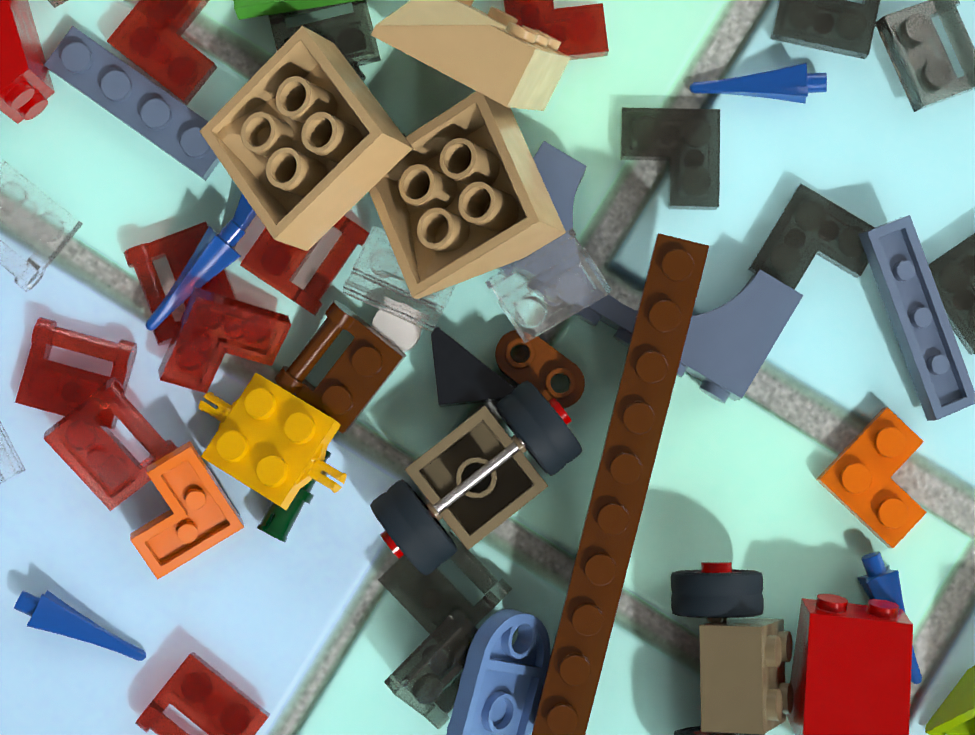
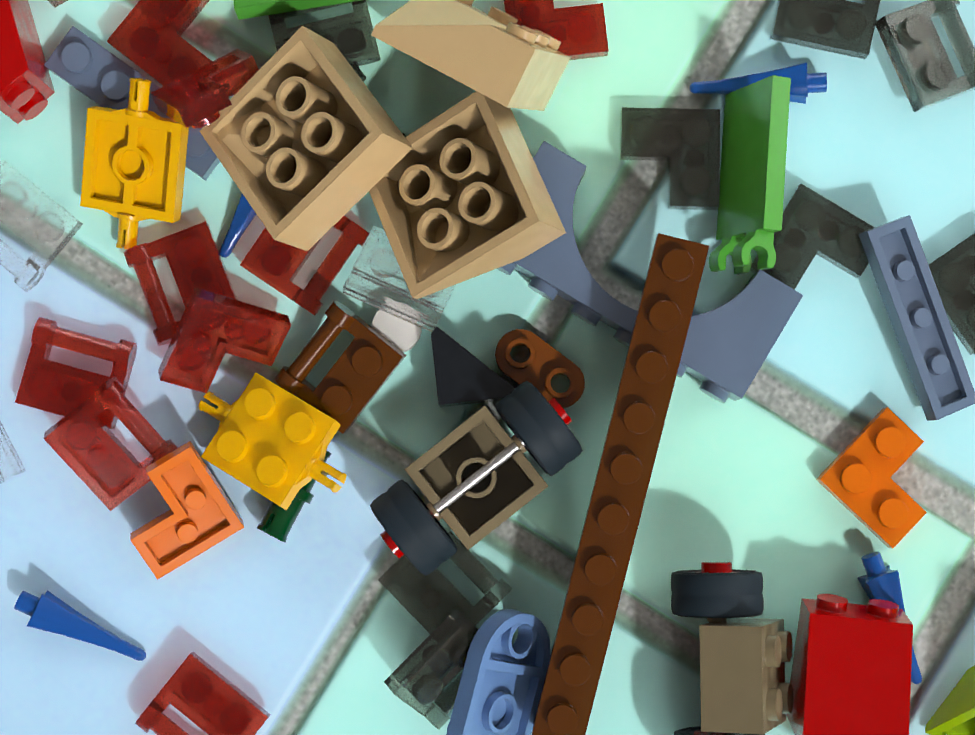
(134, 164): none -> yellow plate
(206, 91): none -> clear red plate
(211, 257): blue piece -> none
(548, 286): clear plate -> none
(752, 174): none -> bright green tile

